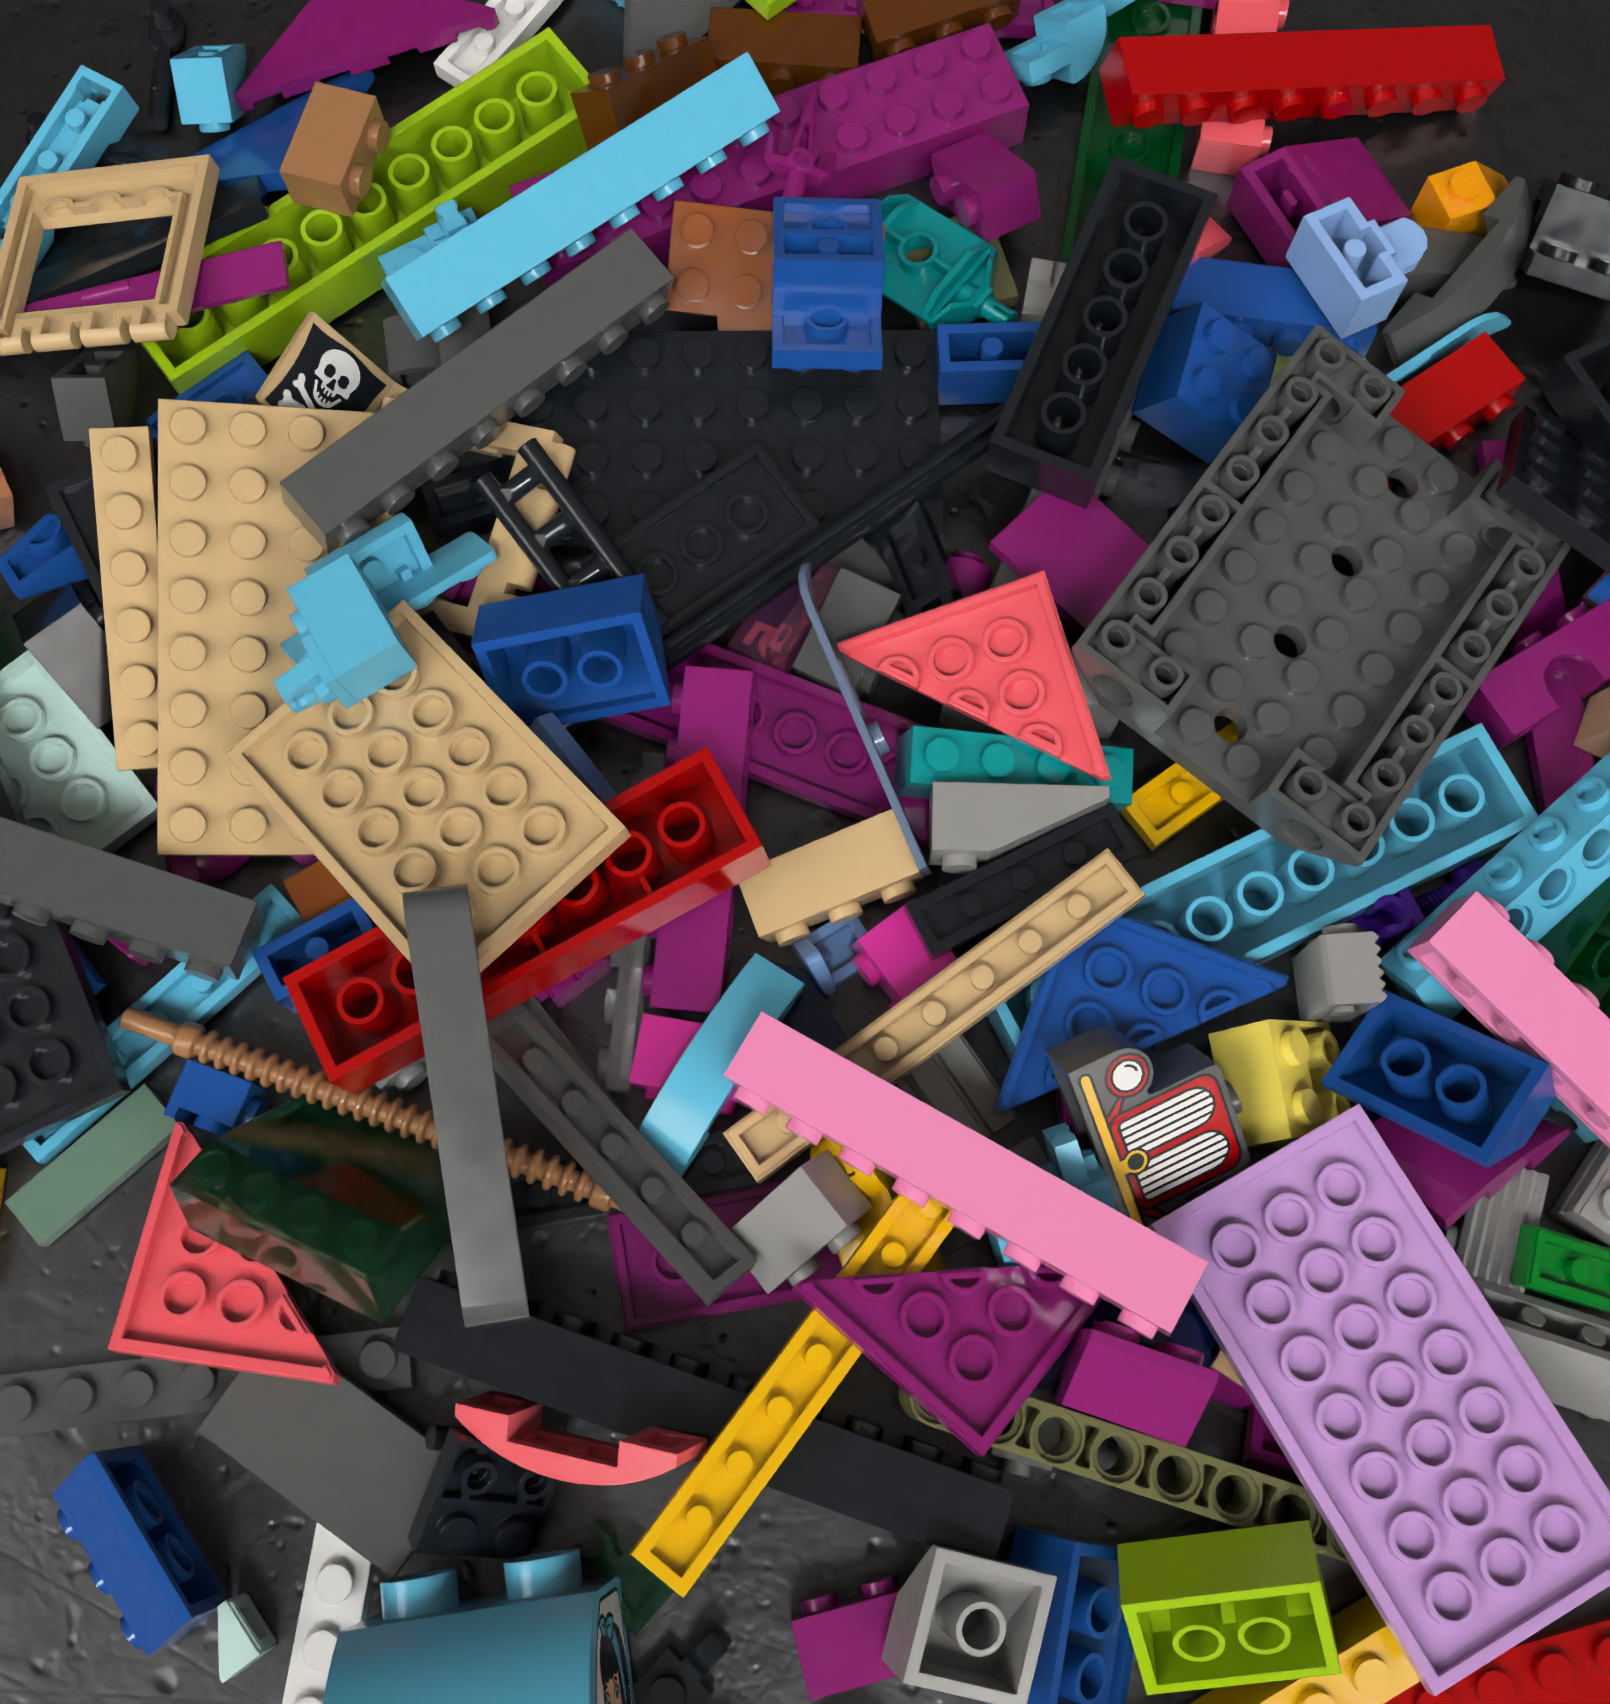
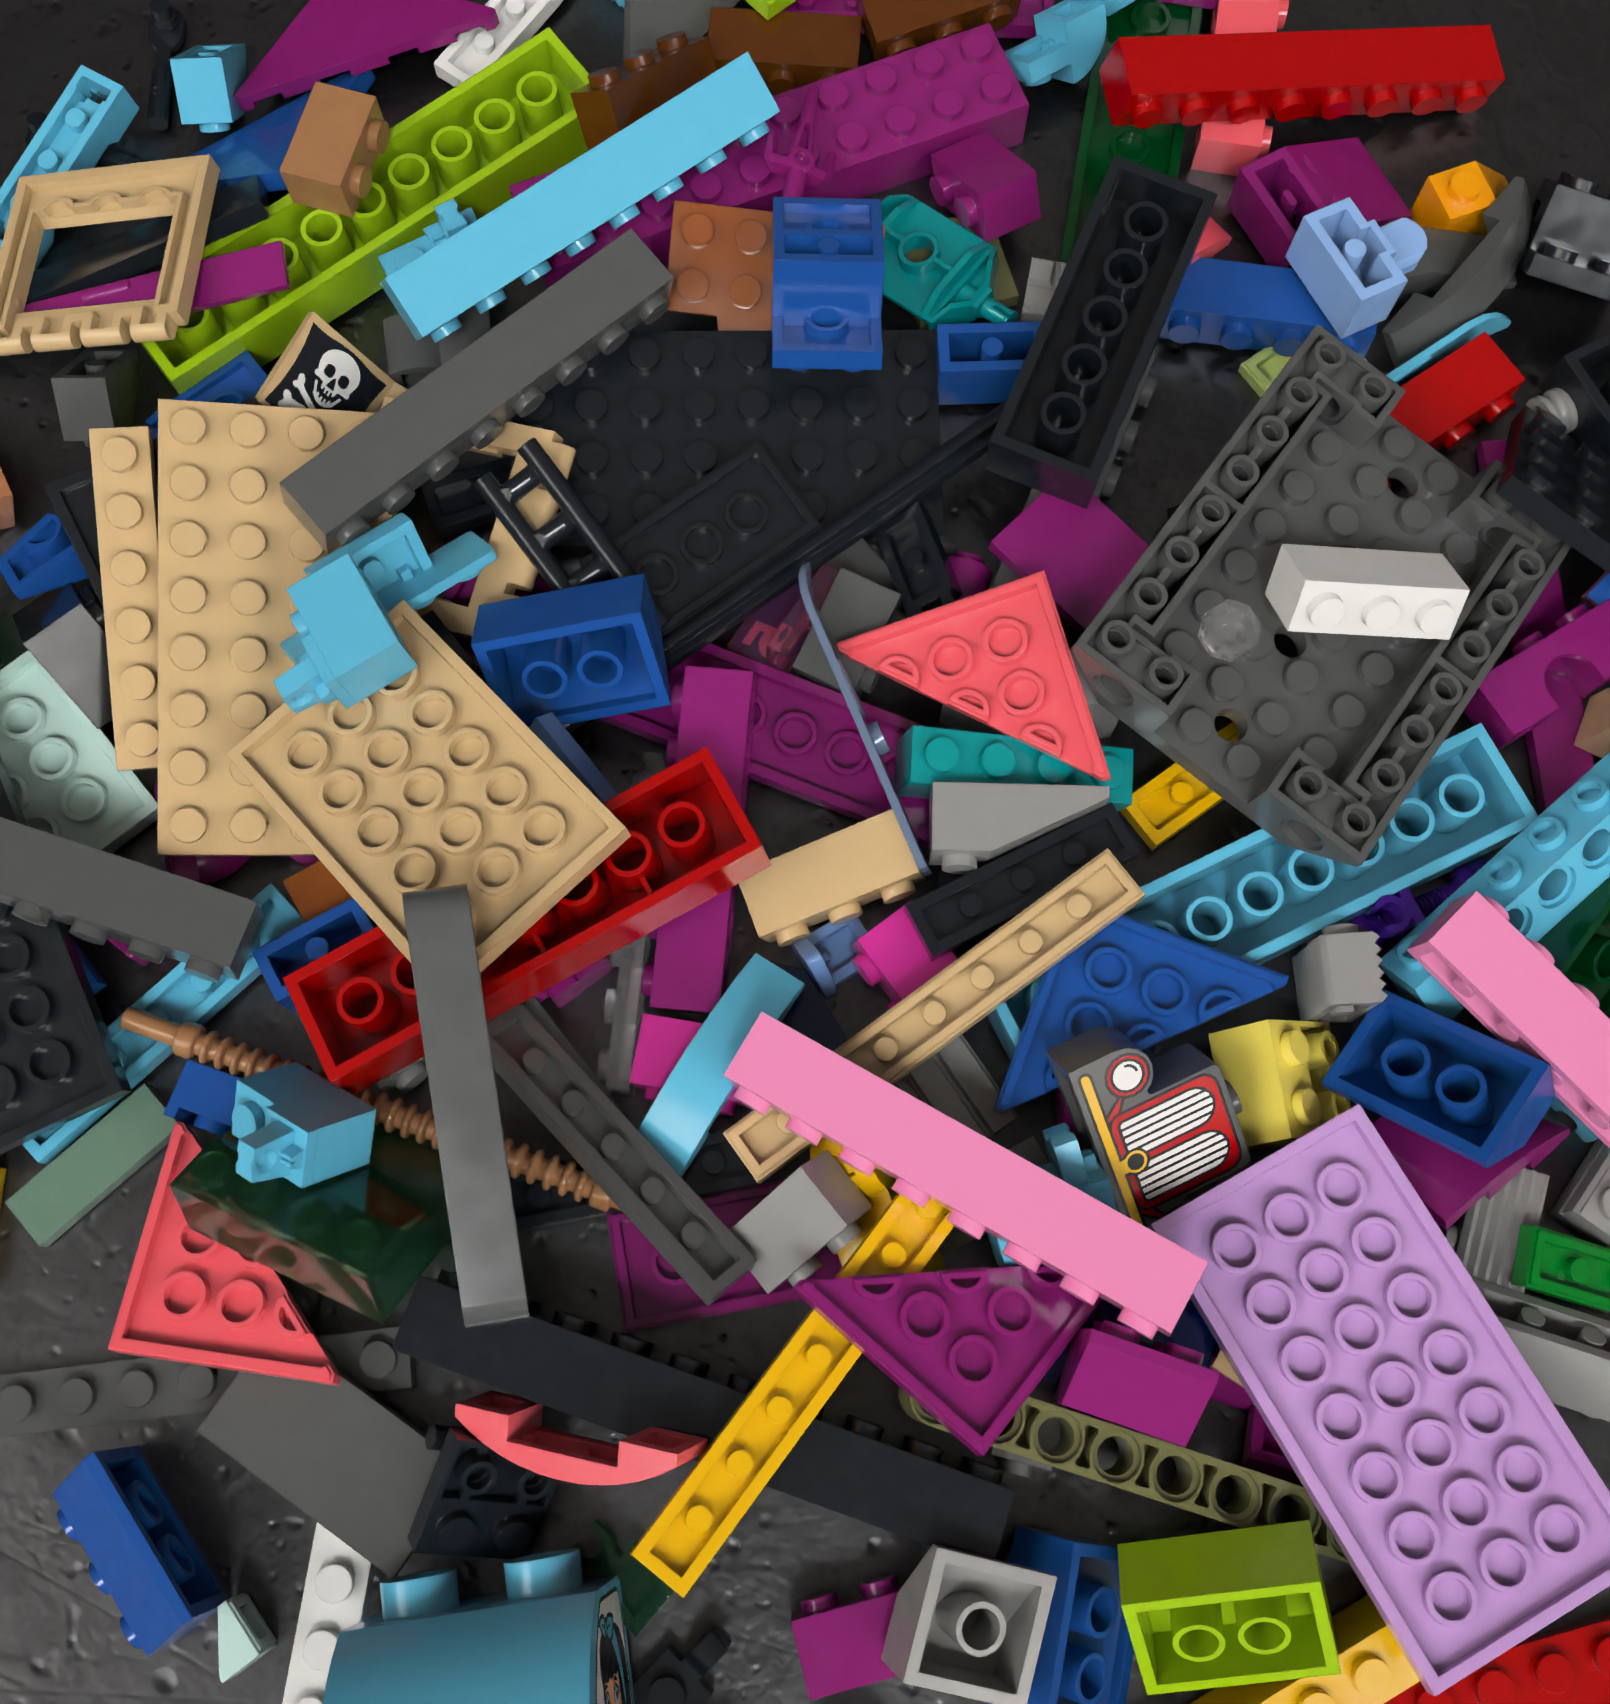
(299, 1127): none -> medium azure hinge
(1202, 380): blue brick -> none
(1229, 630): none -> clear tile
(1366, 592): none -> white brick
(1559, 404): none -> light grey bush

